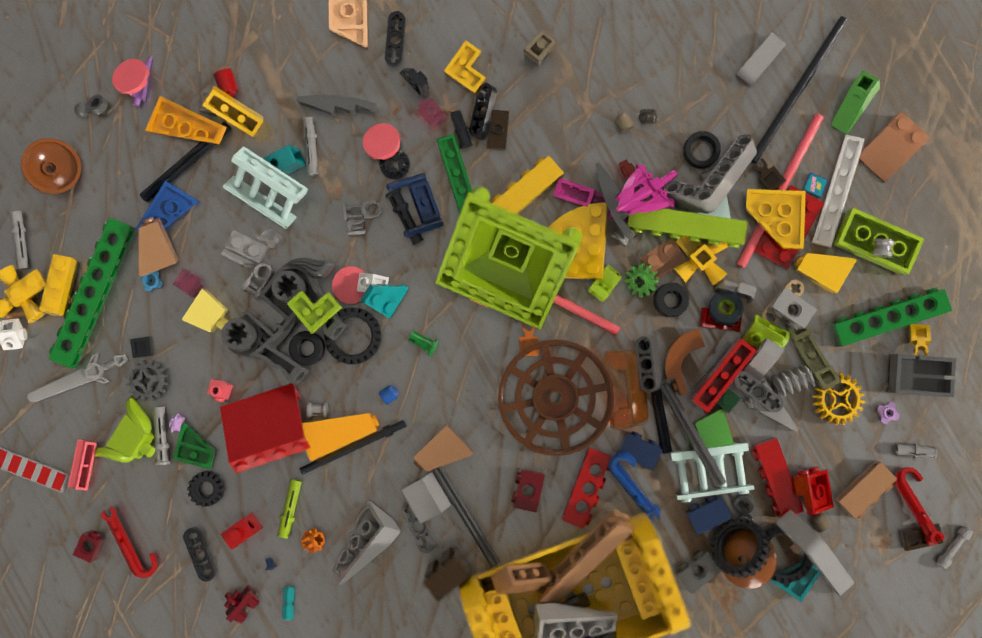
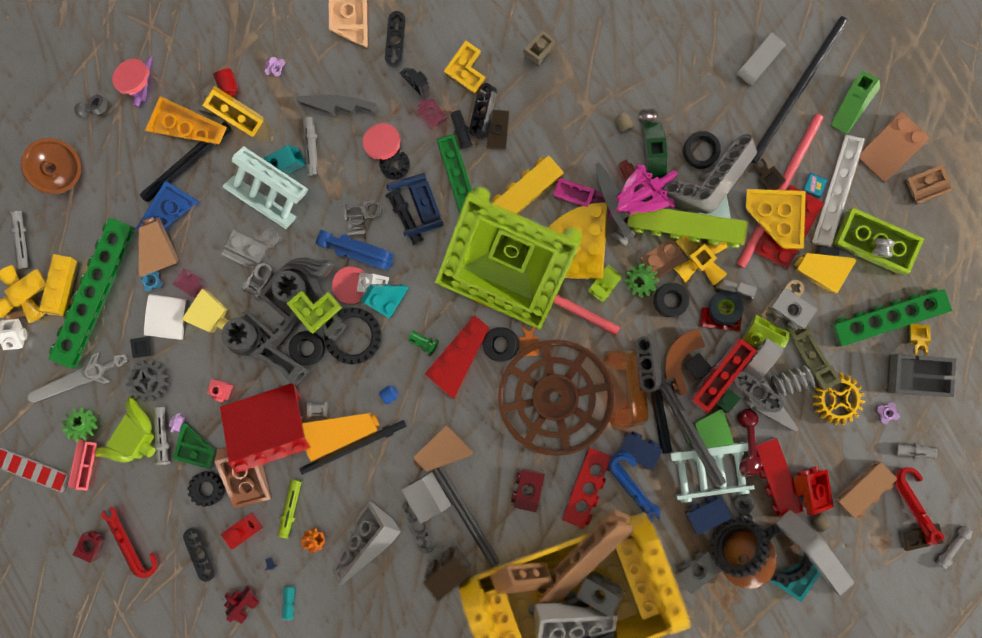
(74, 431): none -> bright green gear
(165, 316): none -> white slope
(242, 487): none -> nougat slope
(274, 66): none -> lavender plate
(355, 250): none -> blue piece
(457, 358): none -> red wedge
(492, 335): none -> black tyre
(590, 594): none -> dark grey brick
(655, 149): none -> dark green slope
(697, 366): none -> black tile
(750, 465): none -> dark red piece
(827, 251): none -> black tile
(929, 184): none -> medium nougat plate

